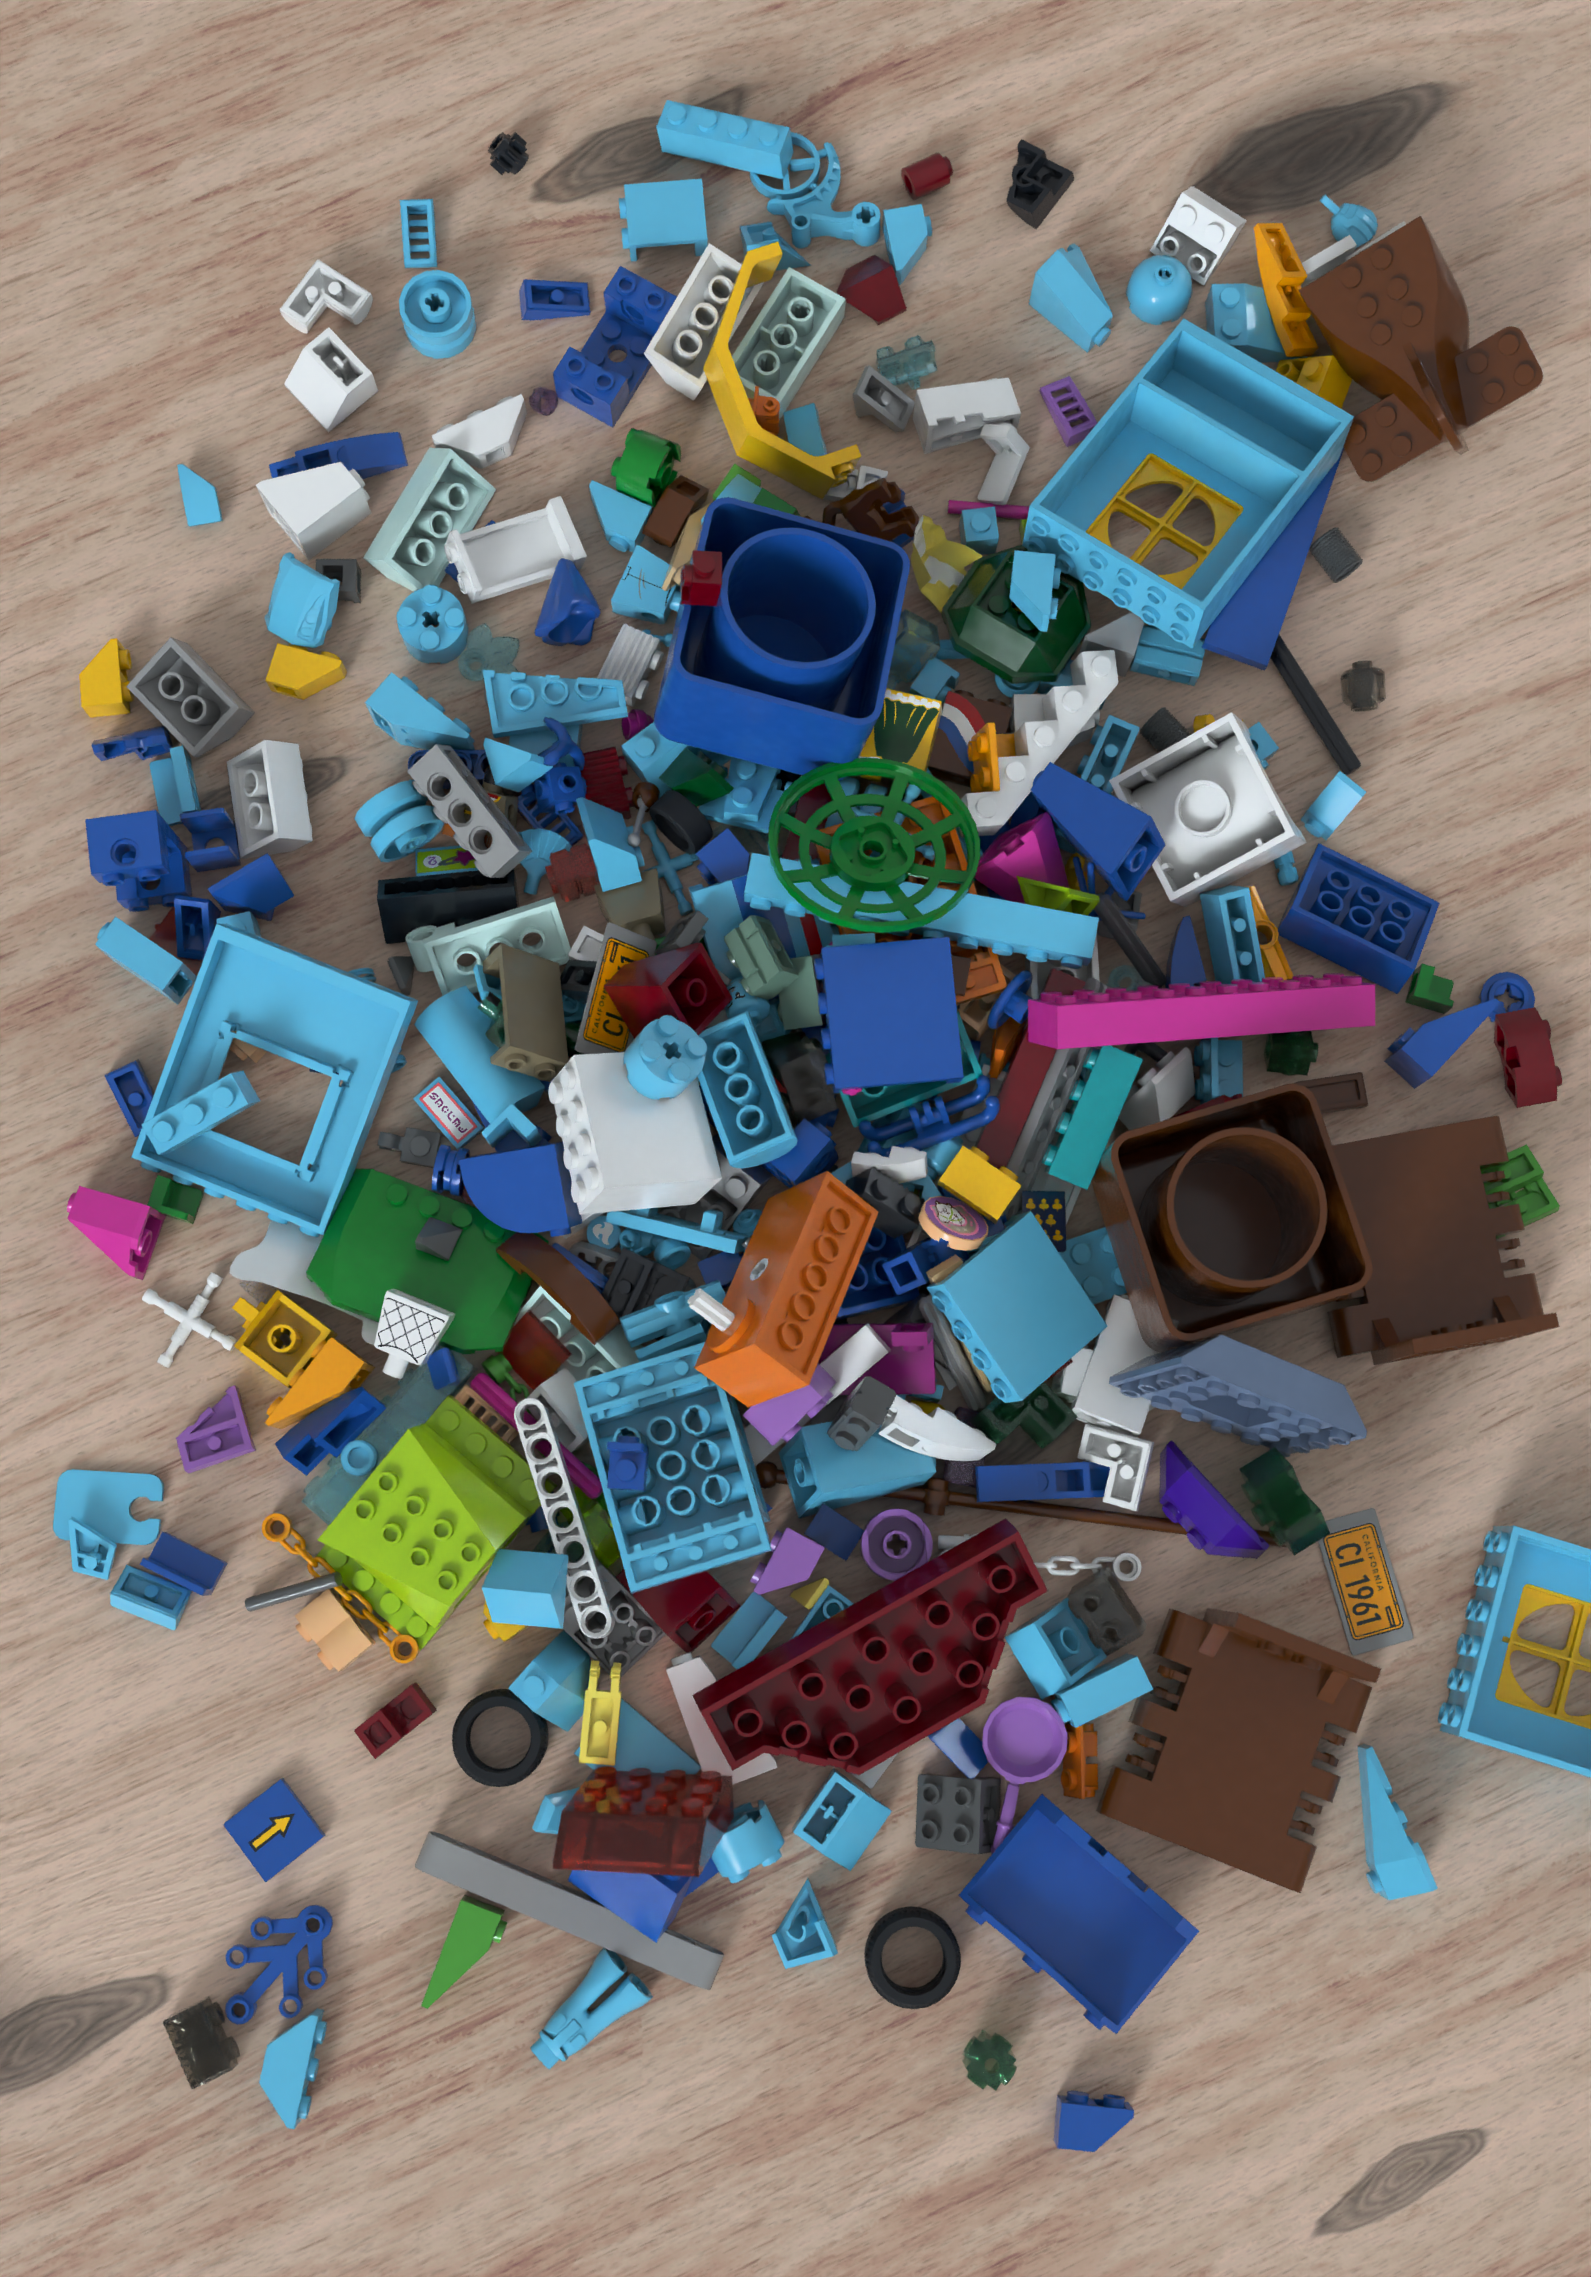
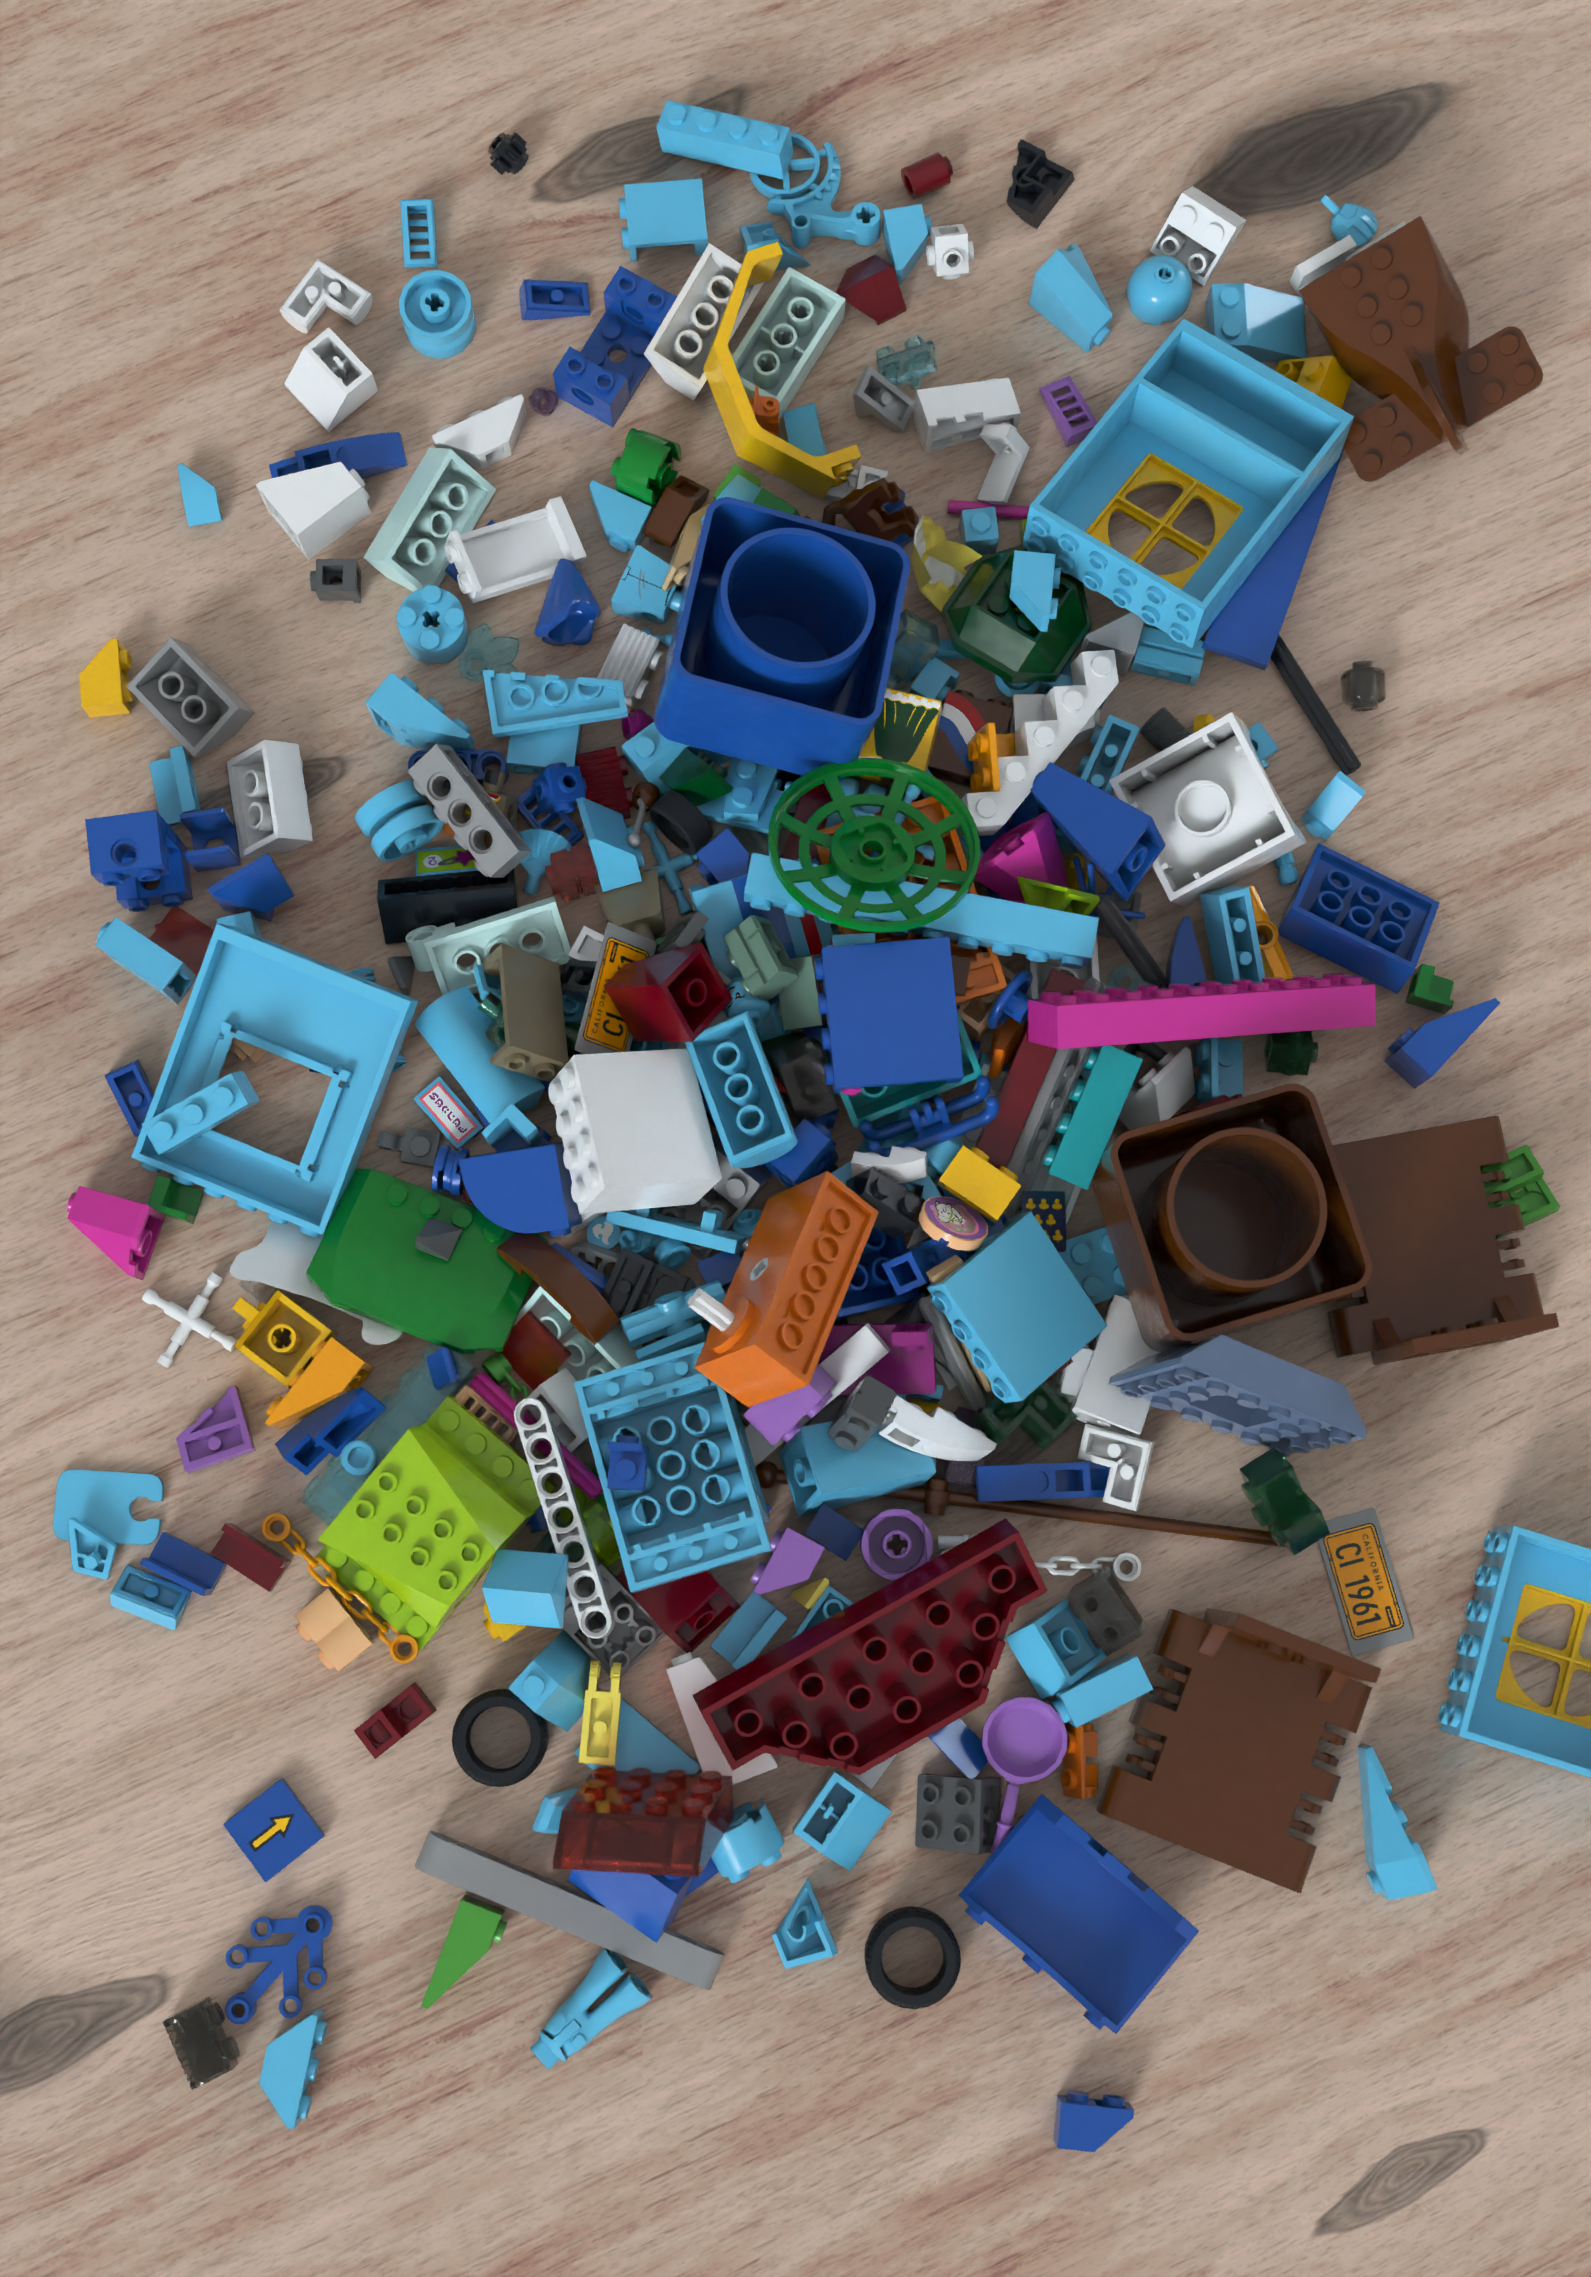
(144, 743): blue slope -> none
(194, 925): blue slope -> none
(250, 1557): none -> dark red panel
(293, 1591): dark grey bar -> none
(301, 603): medium azure slope -> none
(301, 672): yellow slope -> none
(409, 1330): white torso -> none
(512, 766): medium azure slope -> none
(559, 749): blue piece -> none
(664, 1058): medium azure brick -> none
(702, 579): dark red brick -> none
(949, 251): none -> white brick
(986, 2047): clear green brick -> none
(1202, 1510): dark purple wedge -> none
(1281, 280): light orange slope -> none
(1335, 555): dark grey piece -> none
(1338, 1092): reddish brown tile -> none
(1517, 988): blue gear -> none
(1527, 1057): dark red brick -> none

